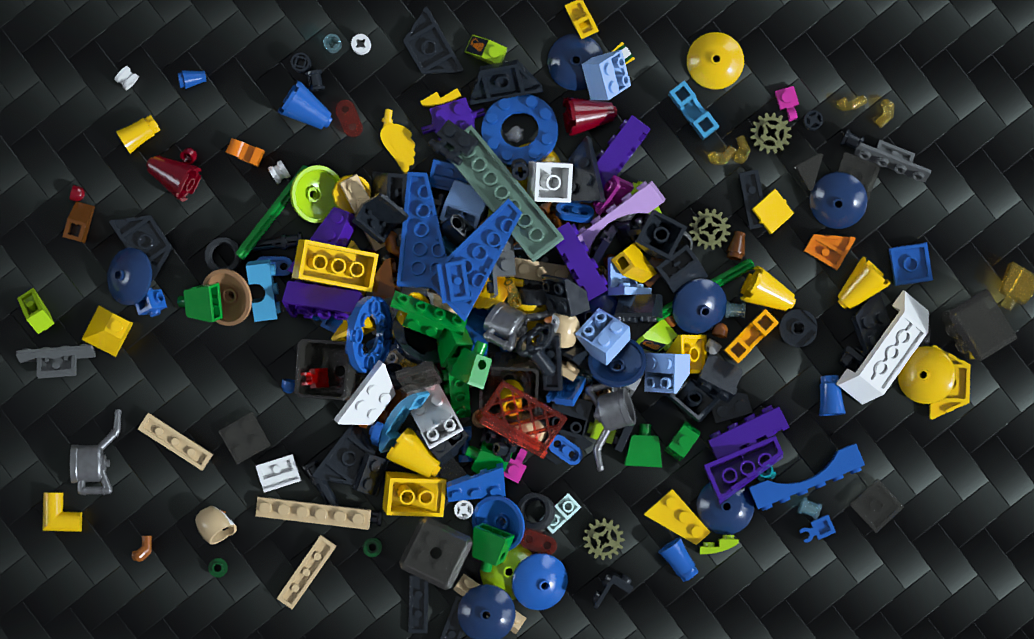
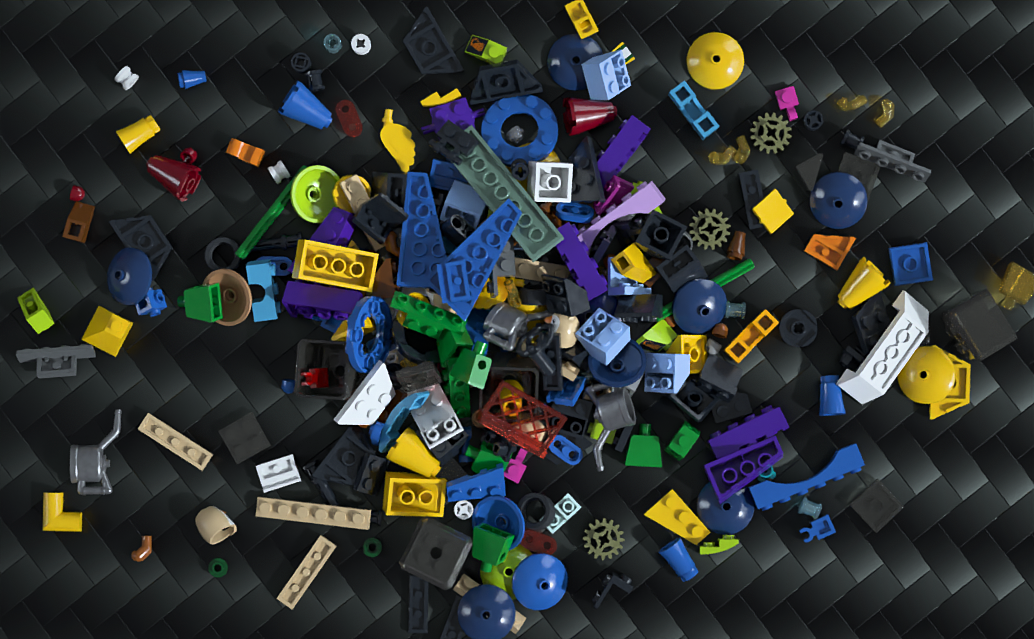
(766, 291): yellow cone -> none

